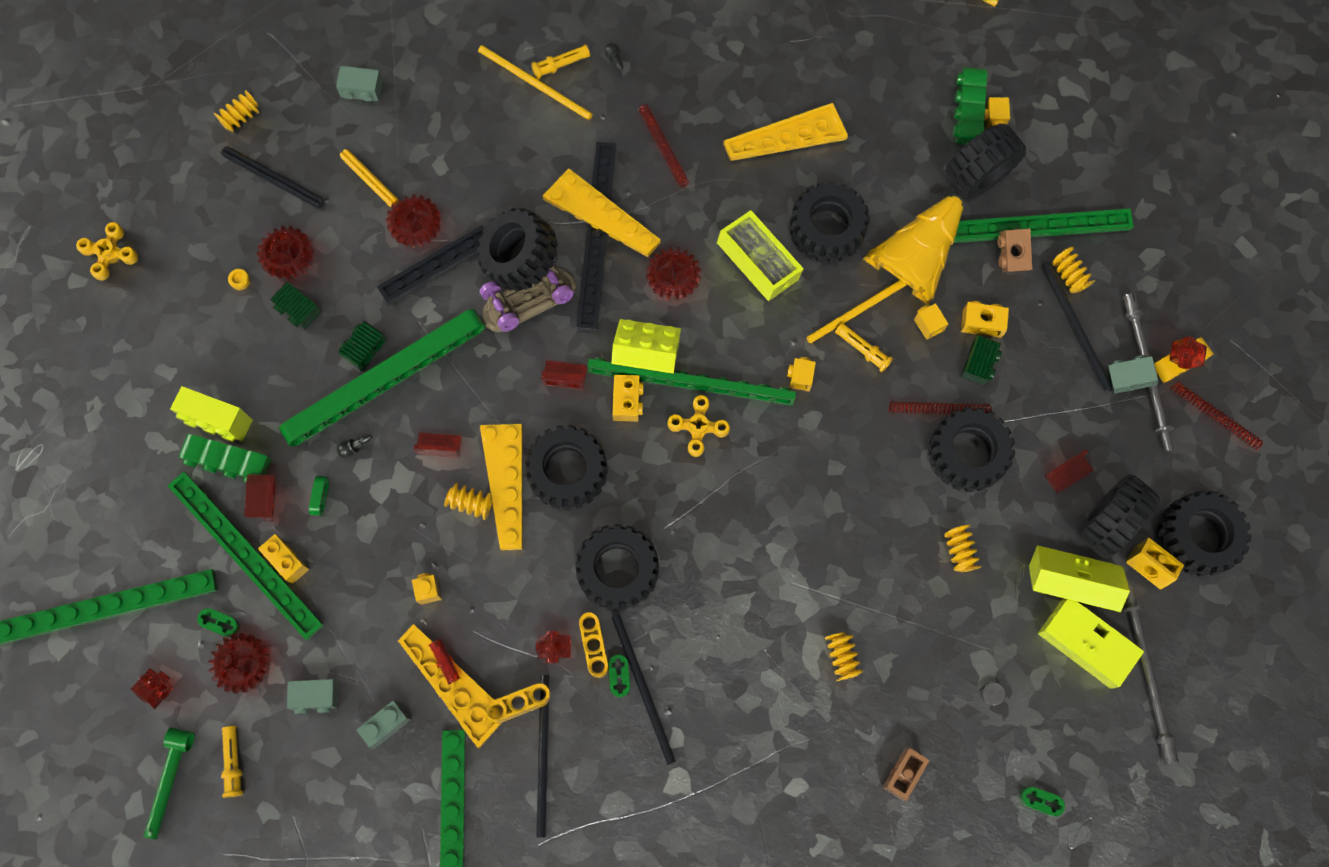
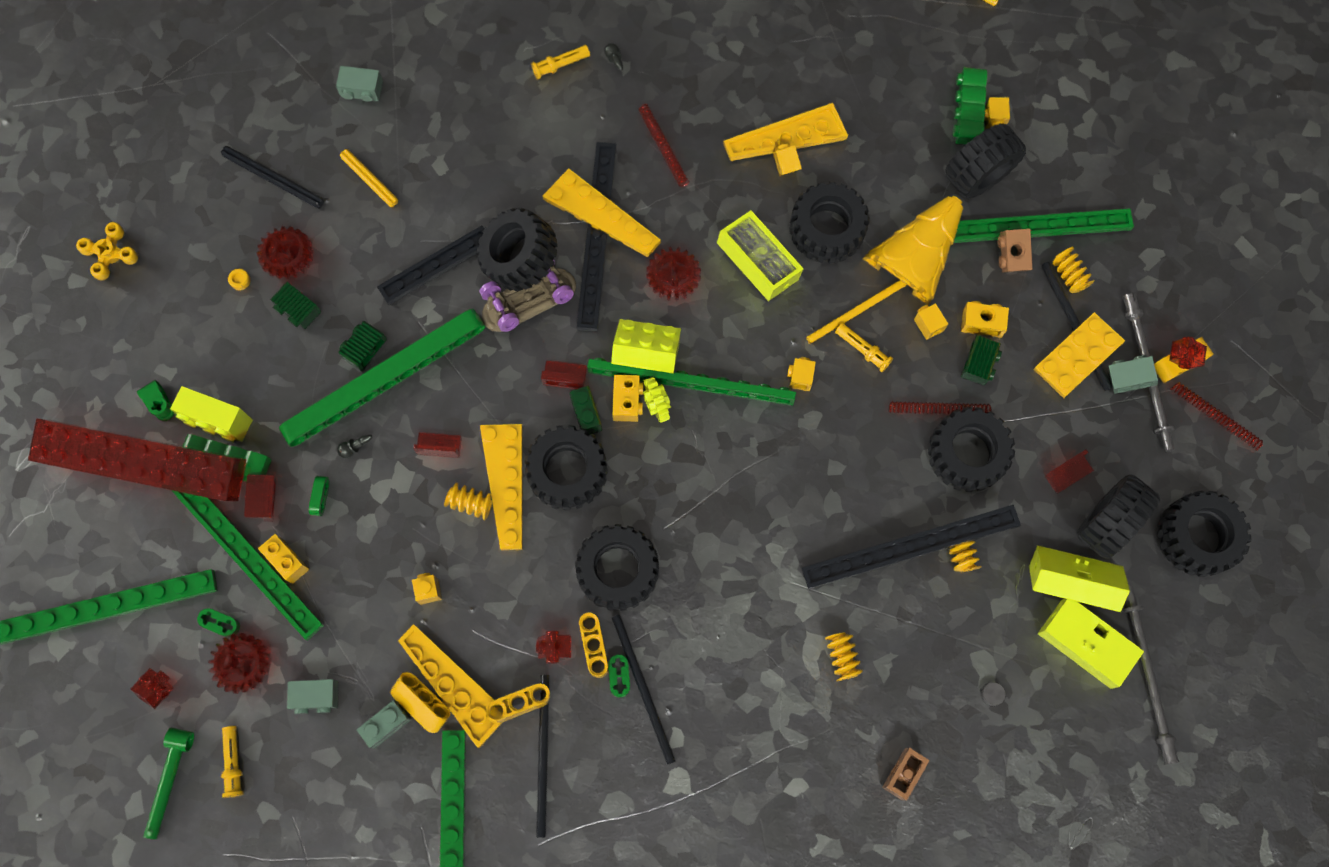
(137, 460): none -> clear red brick
(156, 400): none -> green piece
(237, 111): yellow piece -> none
(405, 213): clear red gear -> none
(420, 702): none -> yellow beam
(444, 661): clear red pin -> none
(535, 82): yellow piece -> none
(585, 410): none -> dark green brick
(656, 399): none -> neon yellow gear
(706, 425): yellow gear -> none
(787, 159): none -> yellow brick
(911, 546): none -> black plate
(1043, 796): green beam -> none
(1079, 355): none -> yellow plate
(1154, 563): yellow brick -> none

